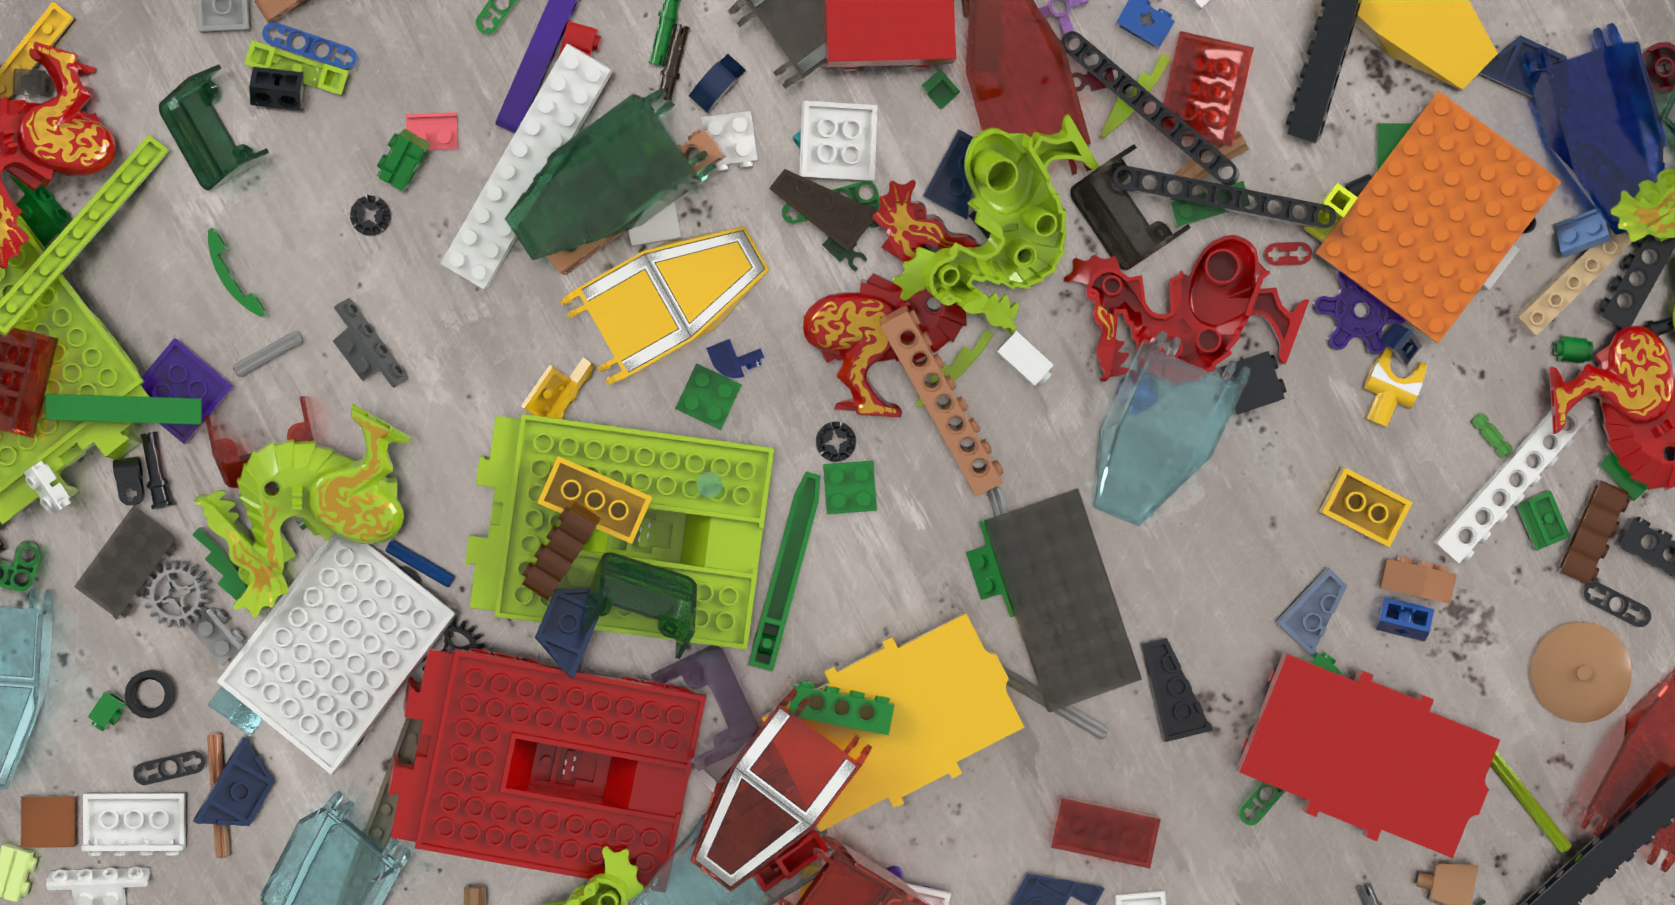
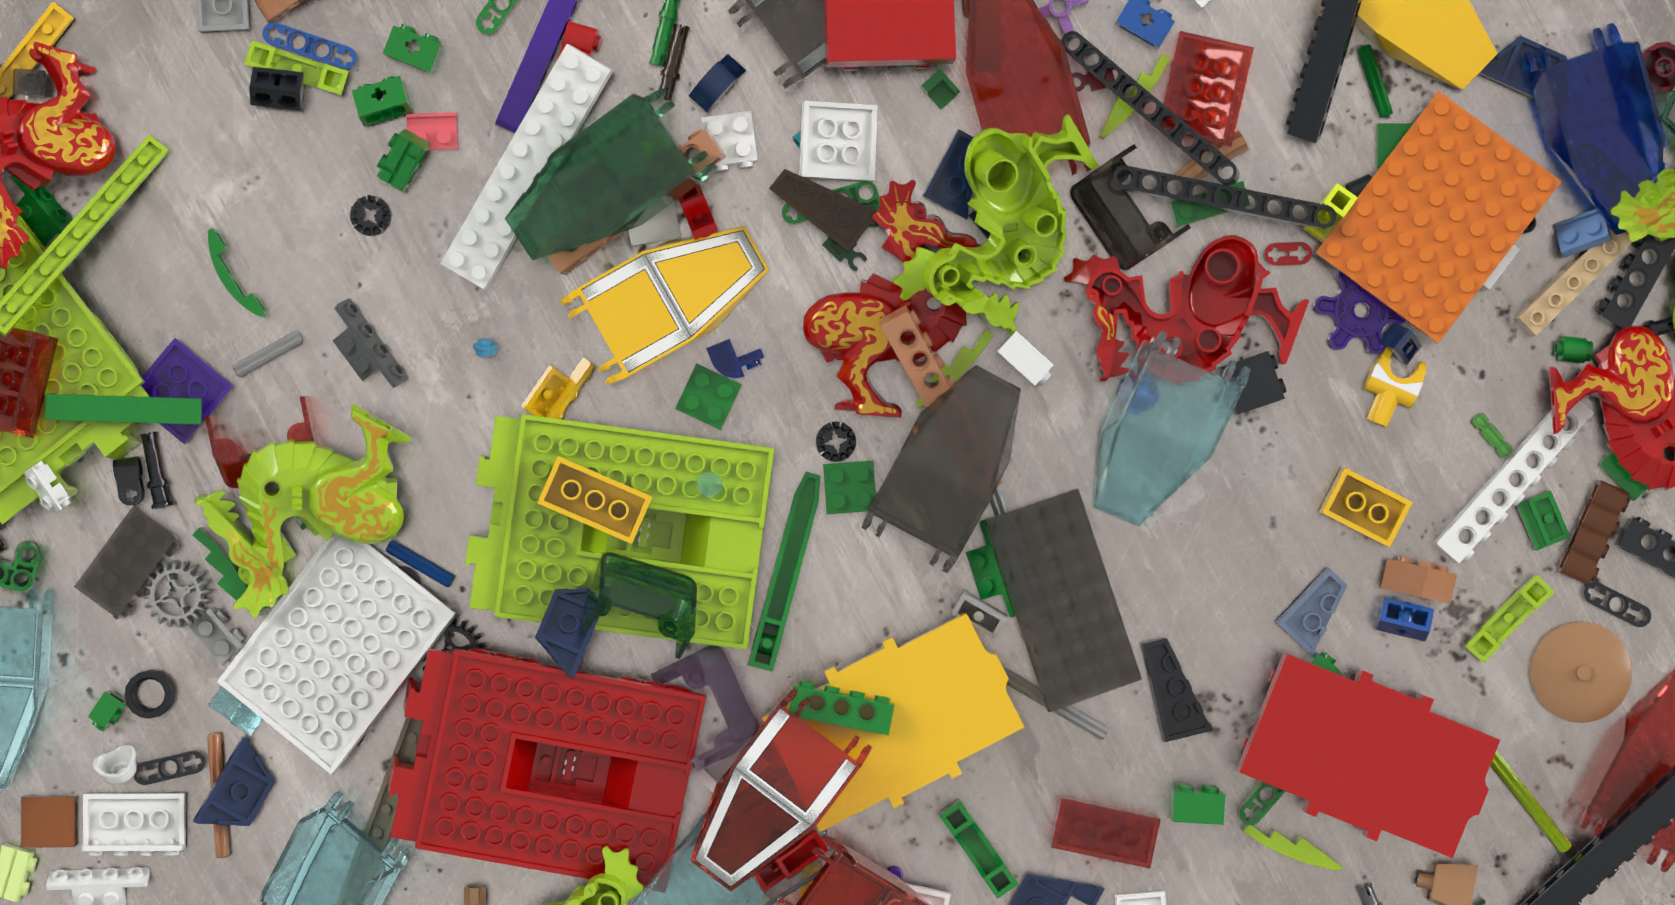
(117, 765): none -> white helmet
(202, 134): clear green windscreen -> none
(394, 101): none -> green brick
(424, 59): none -> green brick
(485, 347): none -> dark azure plate
(561, 550): reddish brown brick -> none
(698, 213): none -> red brick
(950, 464): none -> clear smoke windscreen
(978, 848): none -> green arch
(980, 614): none -> light grey brick
(1196, 805): none -> green brick
(1298, 850): none -> lime slope
(1375, 80): none -> green axle
(1509, 617): none -> lime slope

